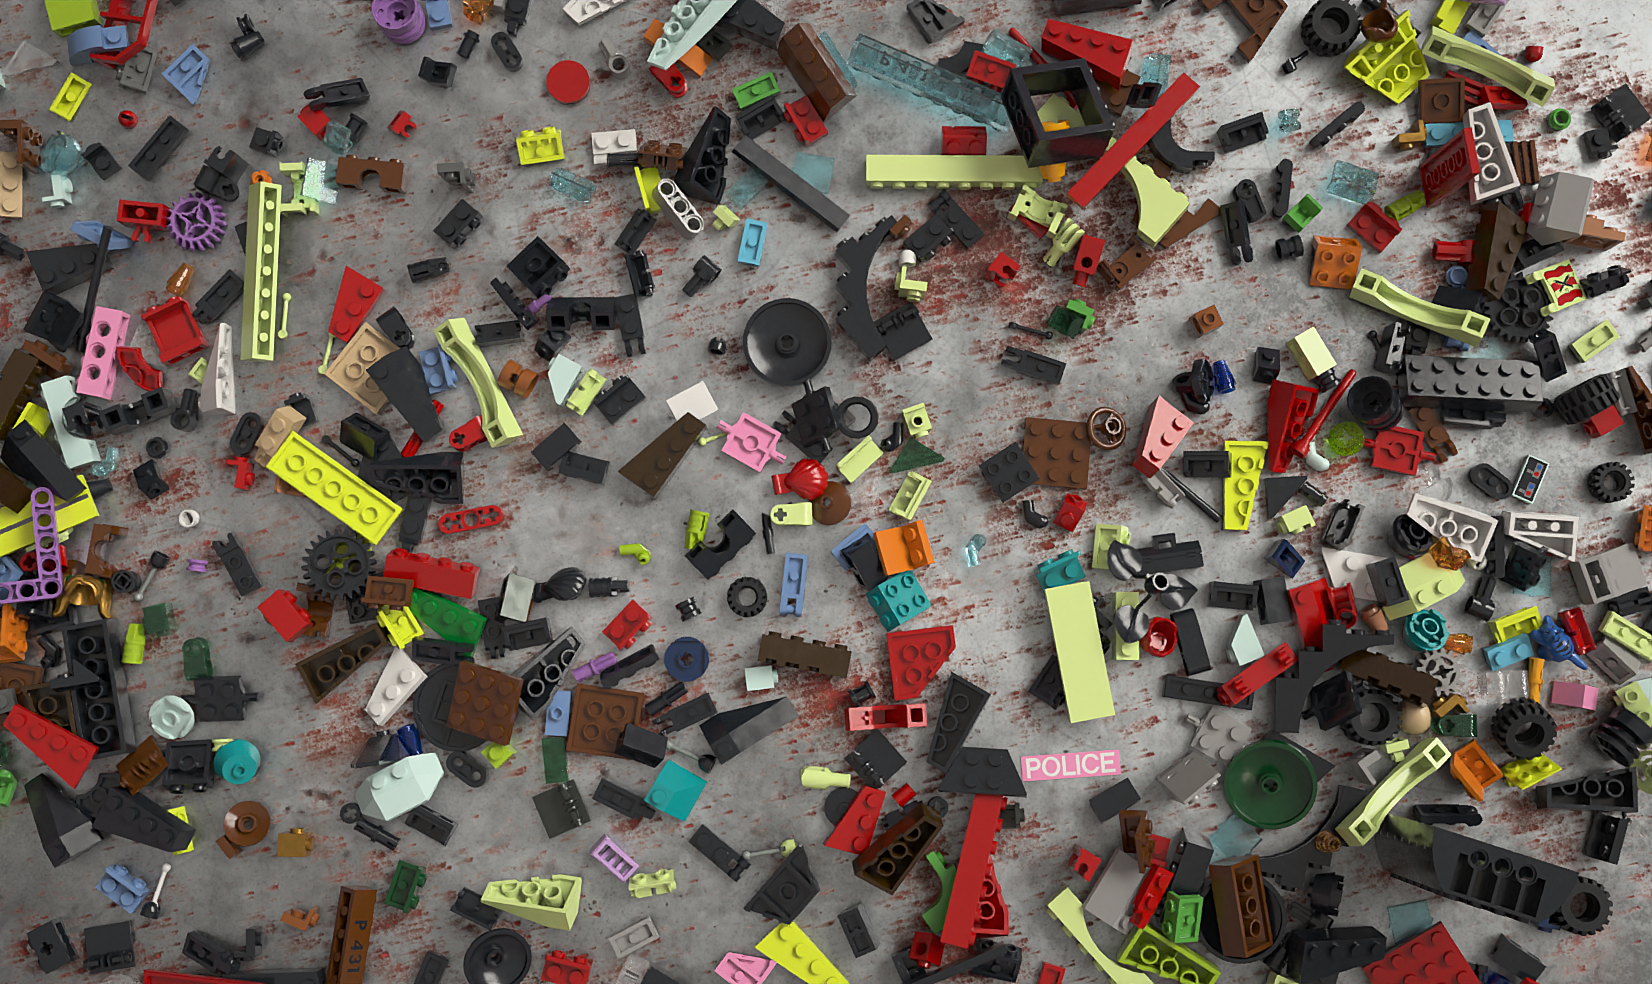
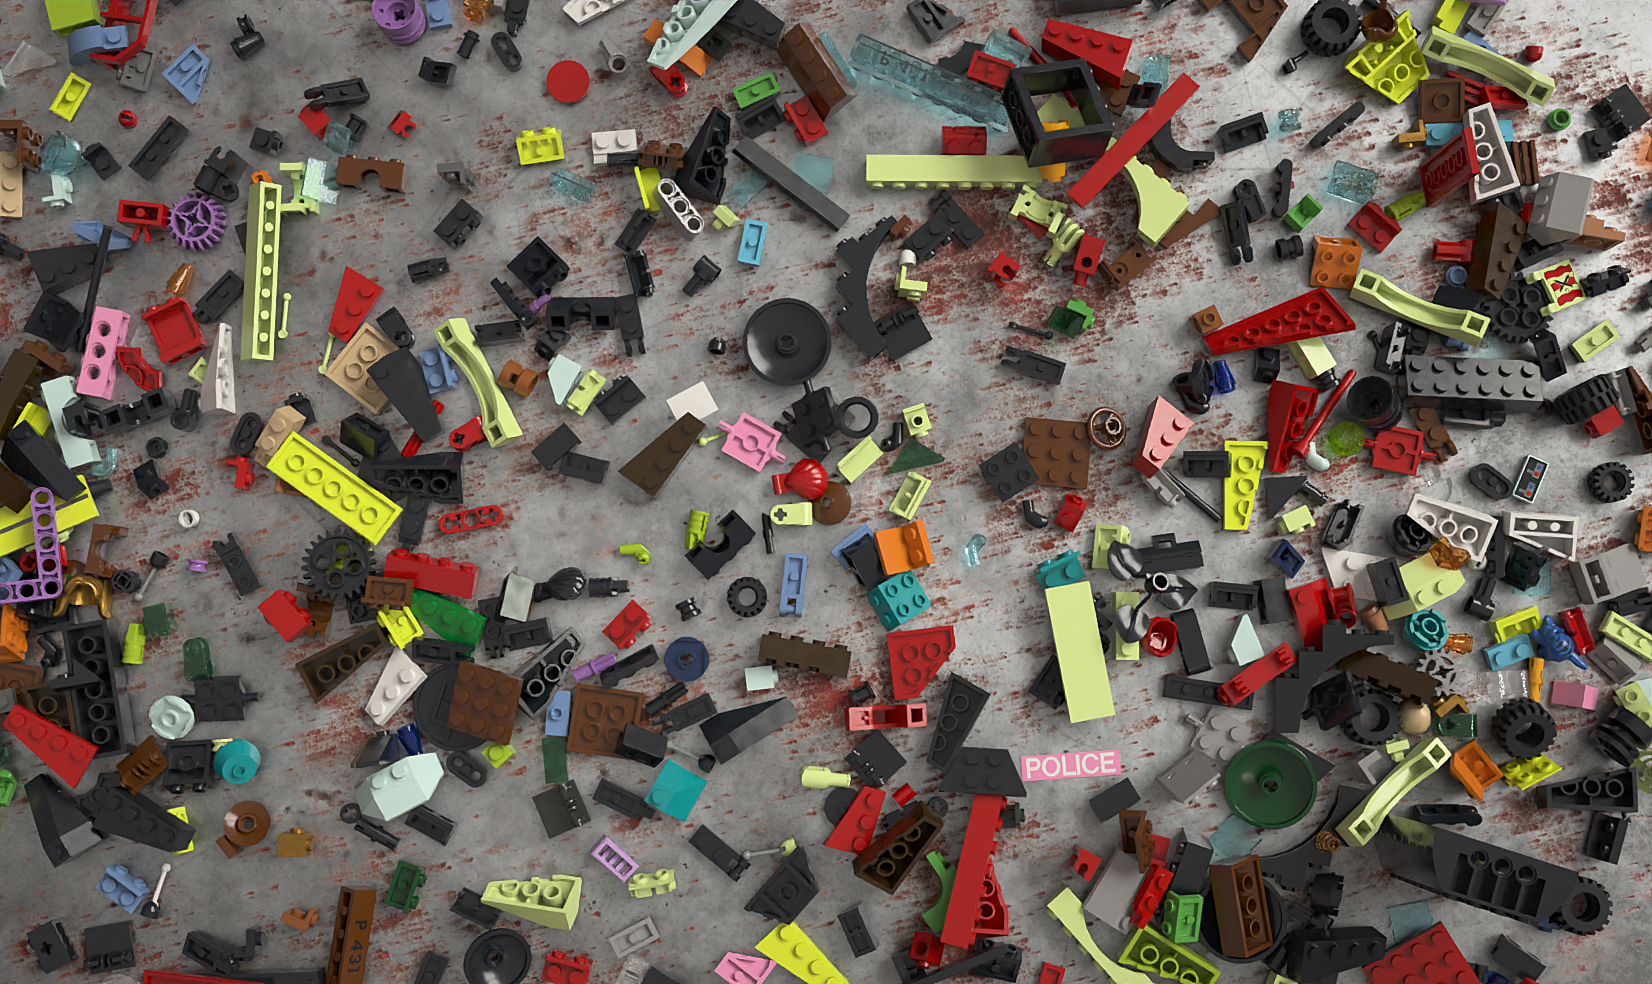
(1294, 320): none -> red wing

